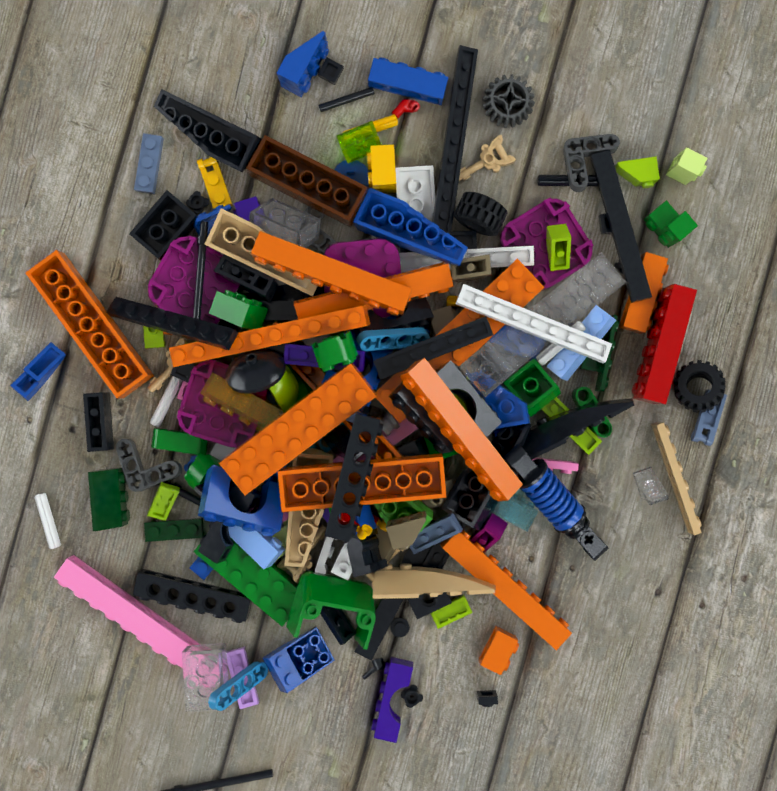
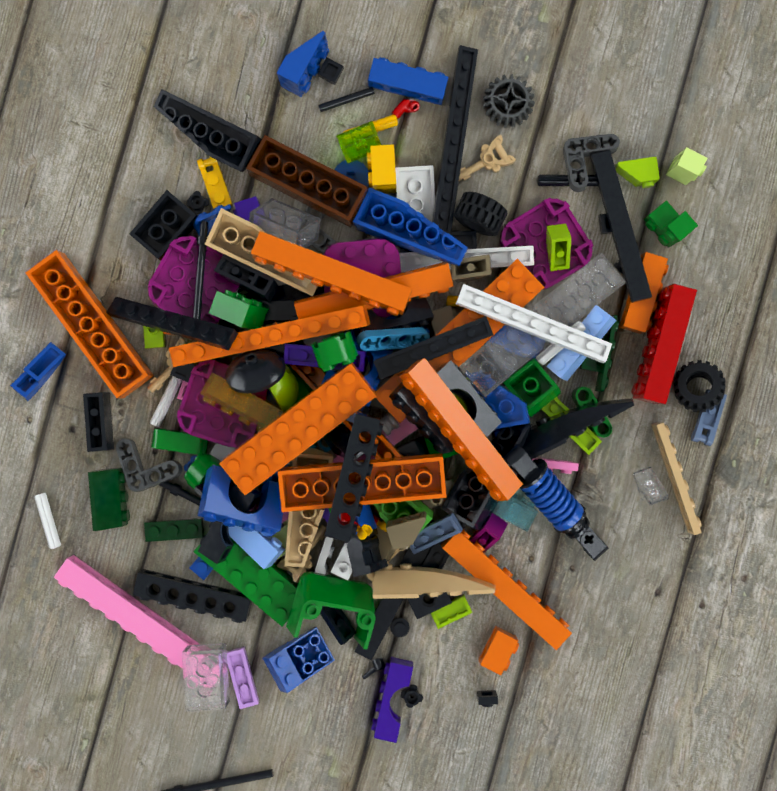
(148, 163): sand blue plate -> none
(163, 501): lime plate -> none
(223, 691): dark azure beam -> none

